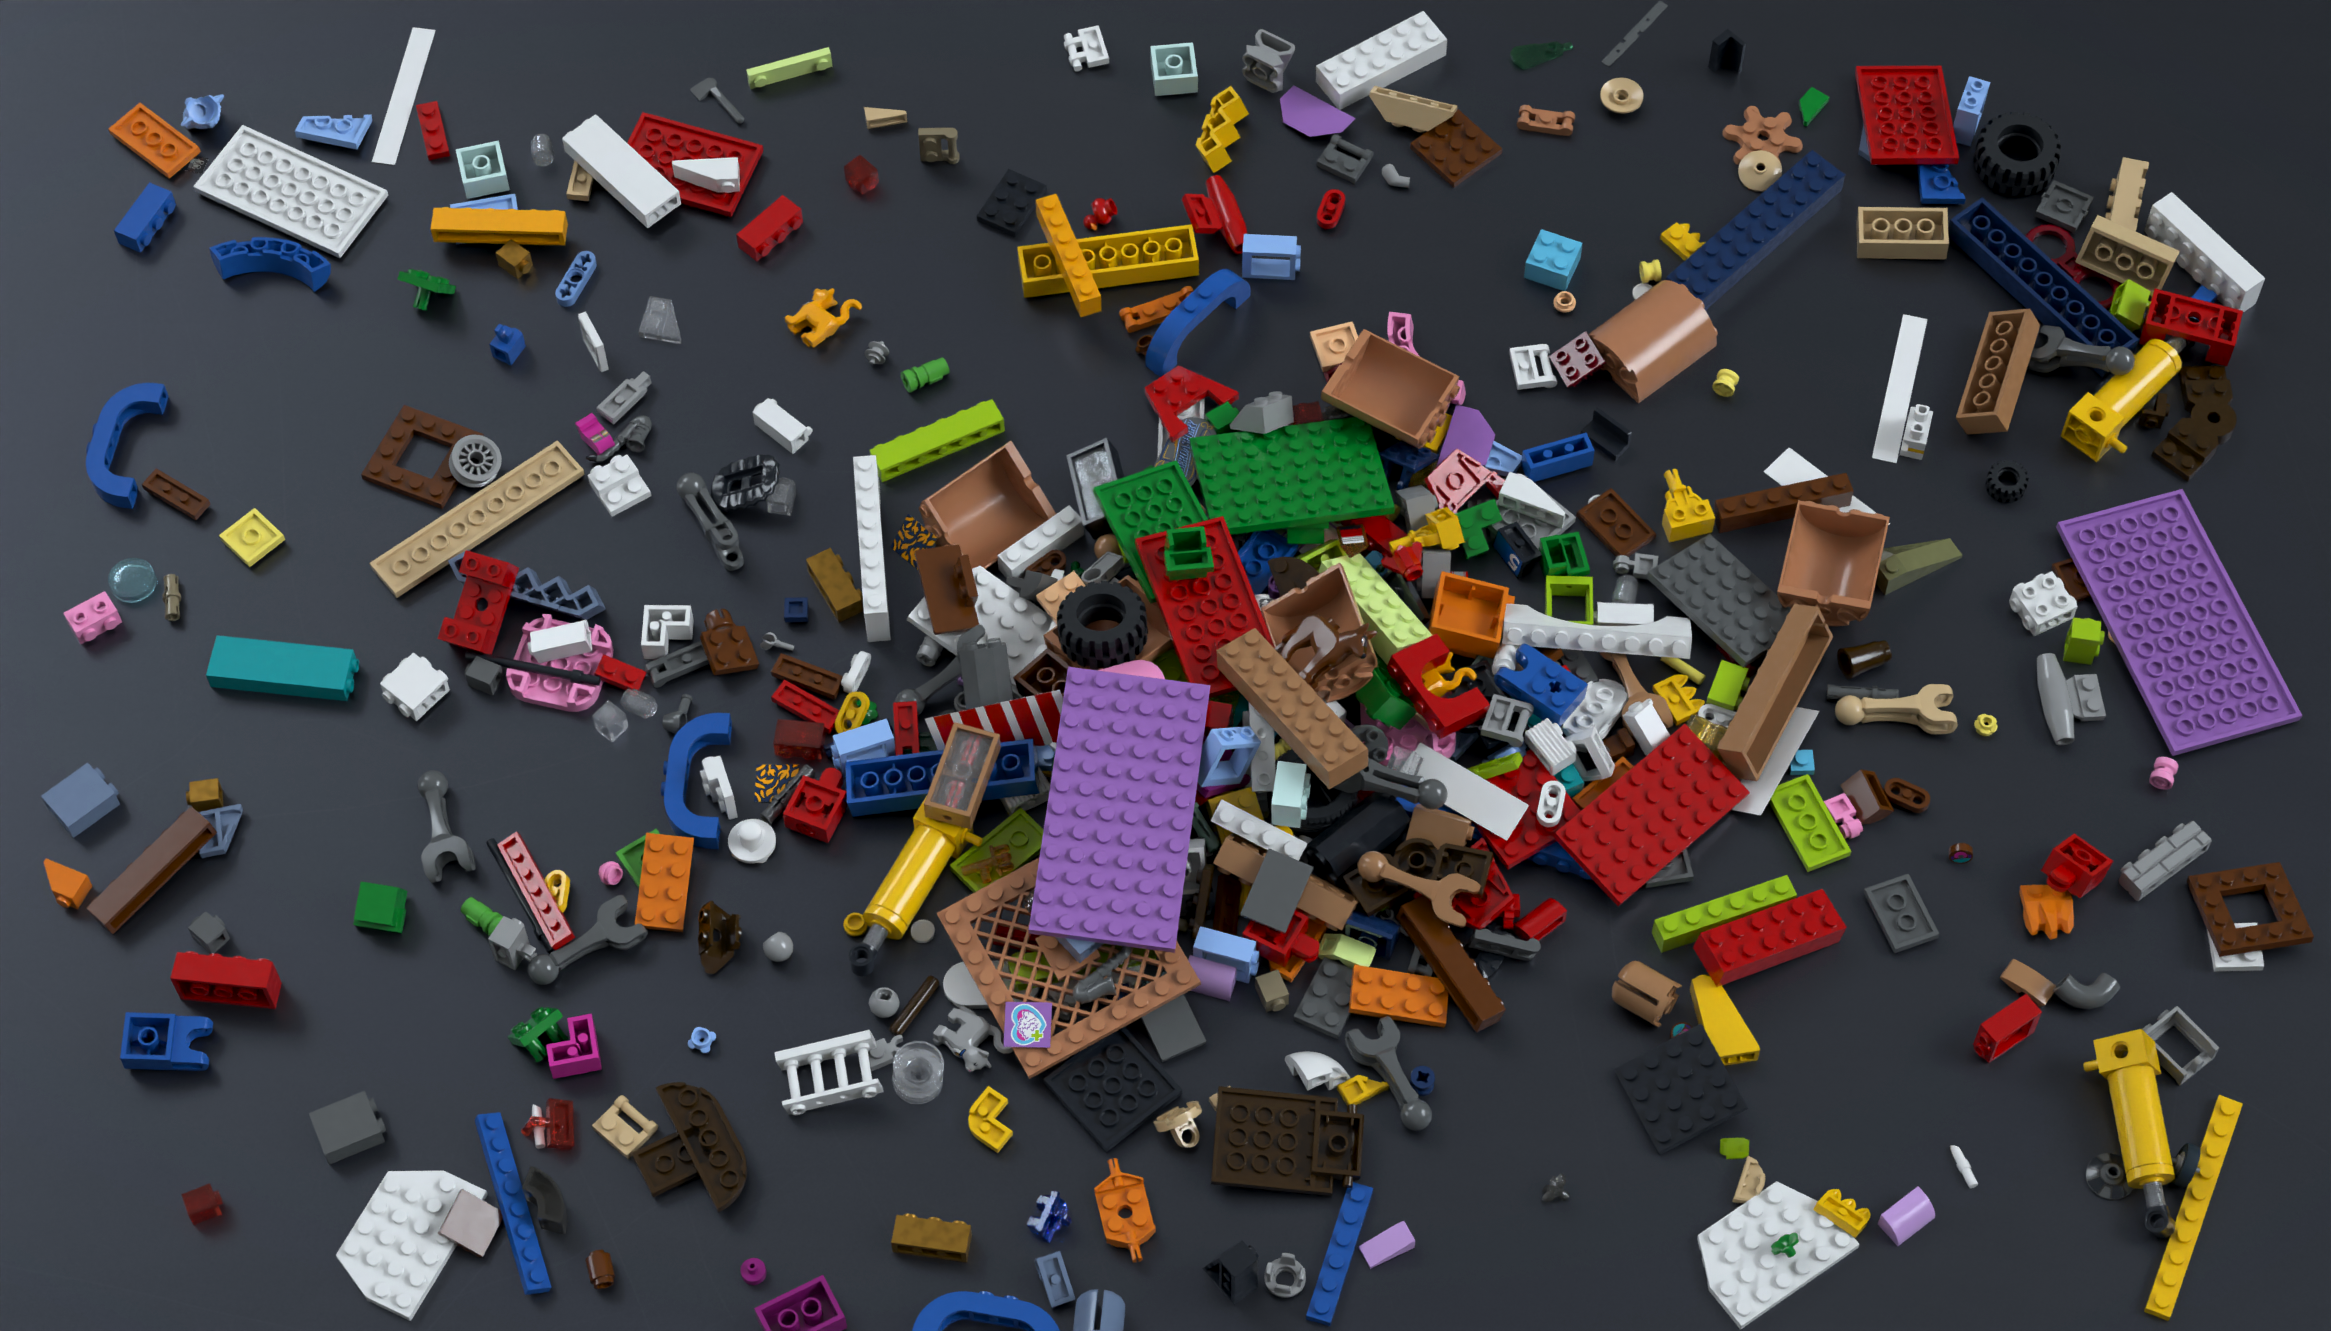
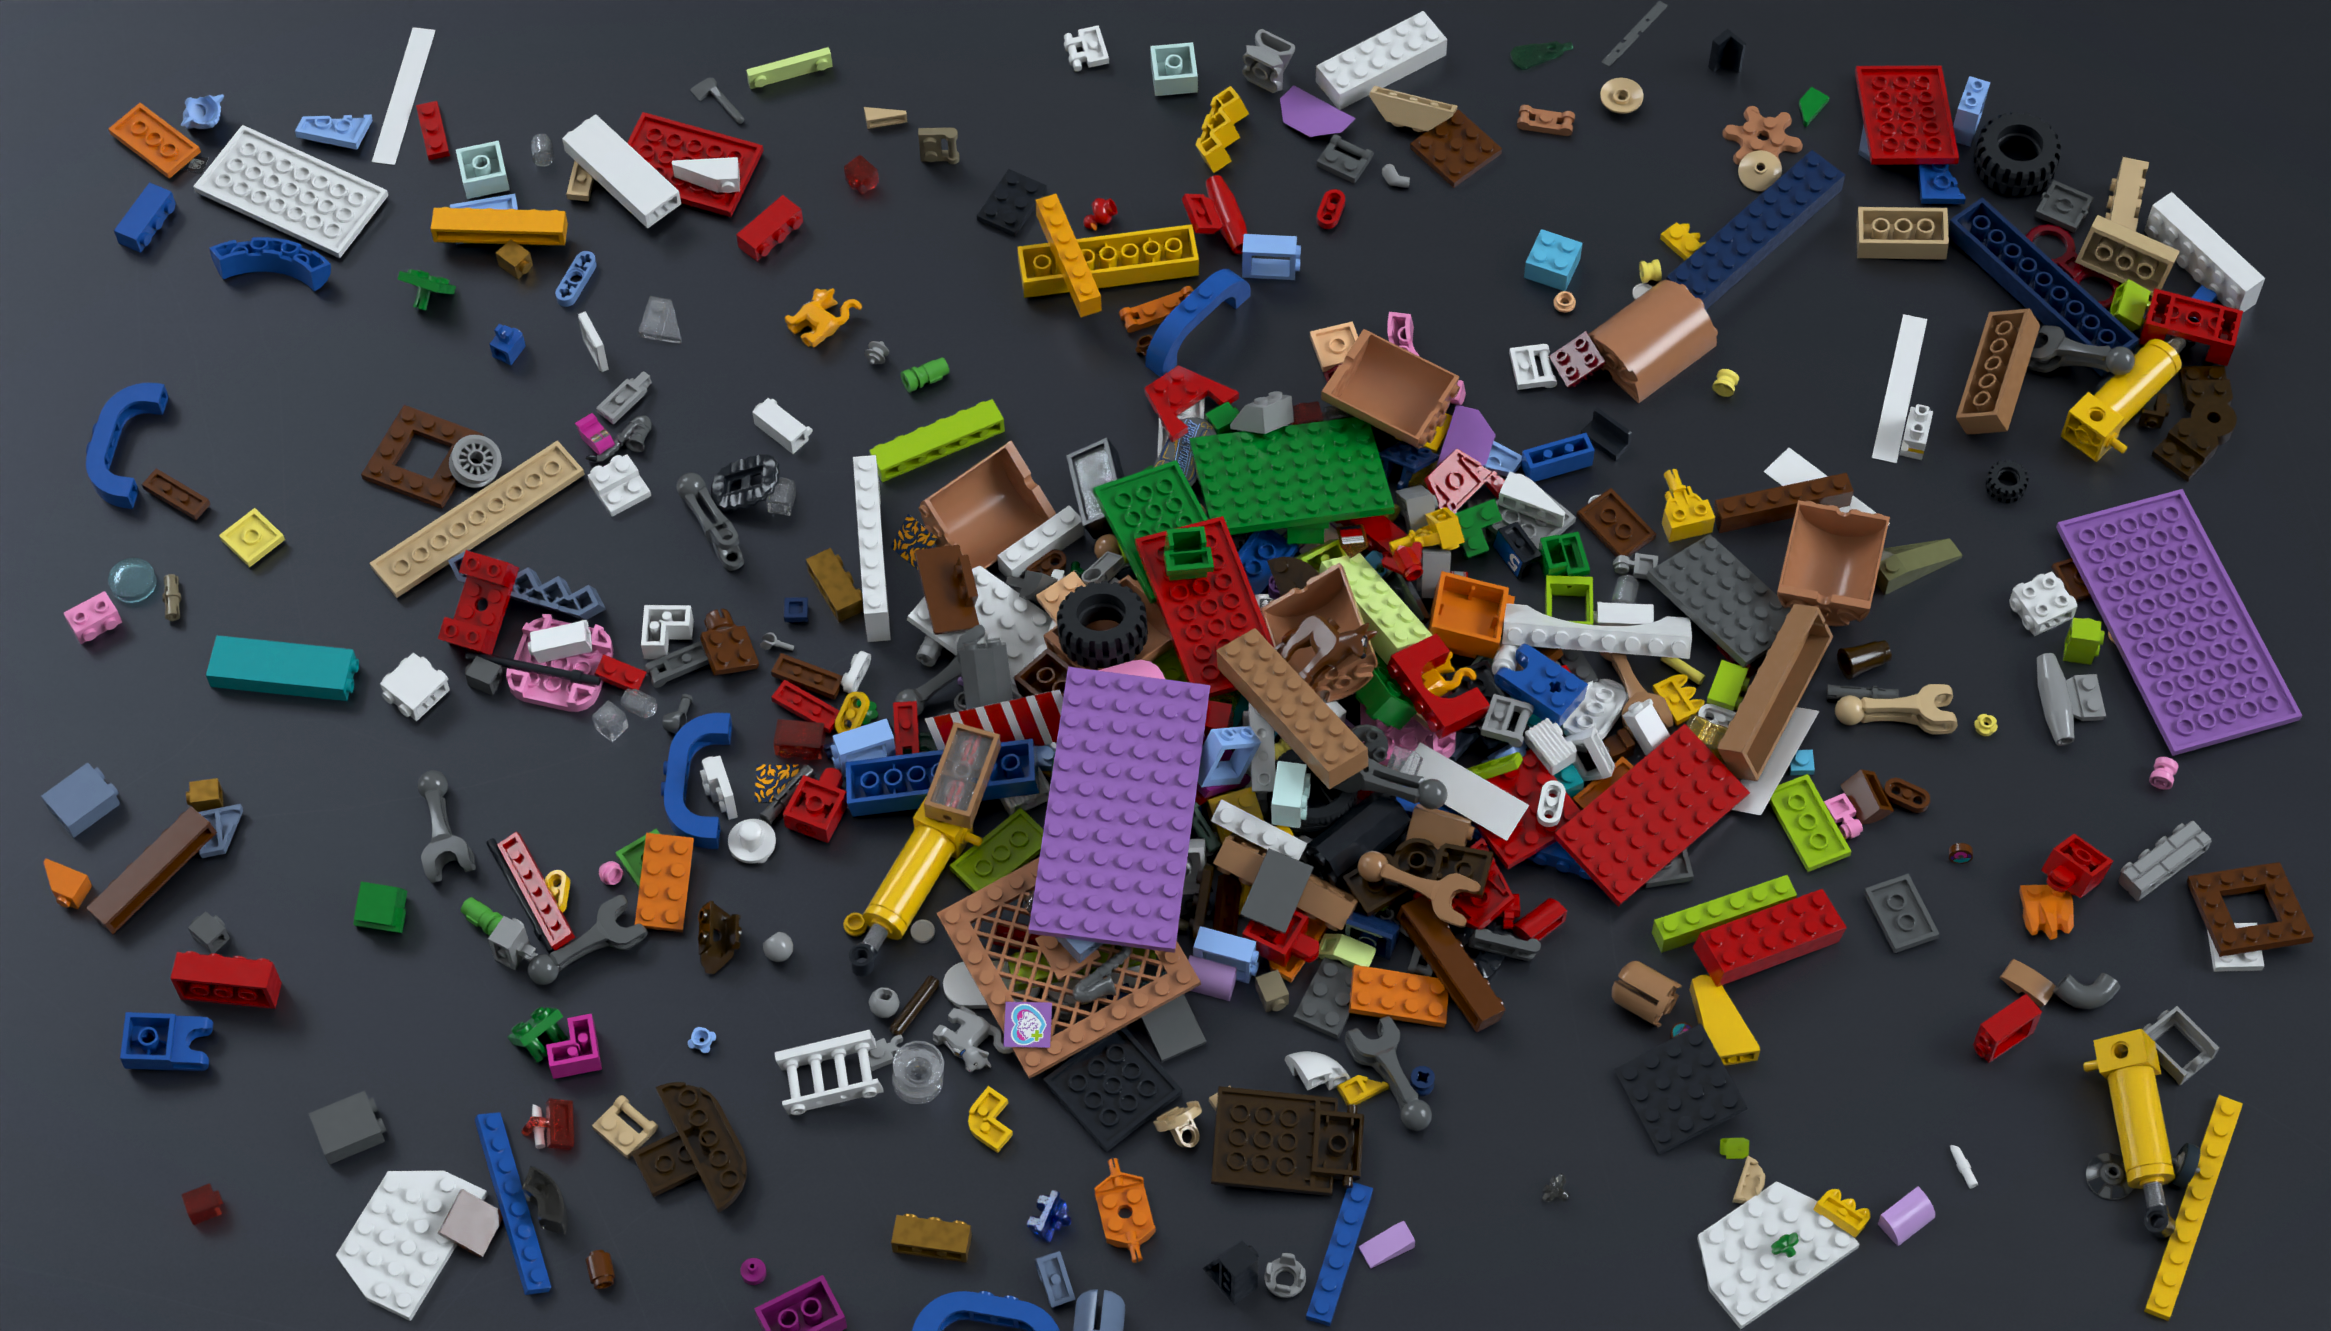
(994, 861): clear orange arm -> none

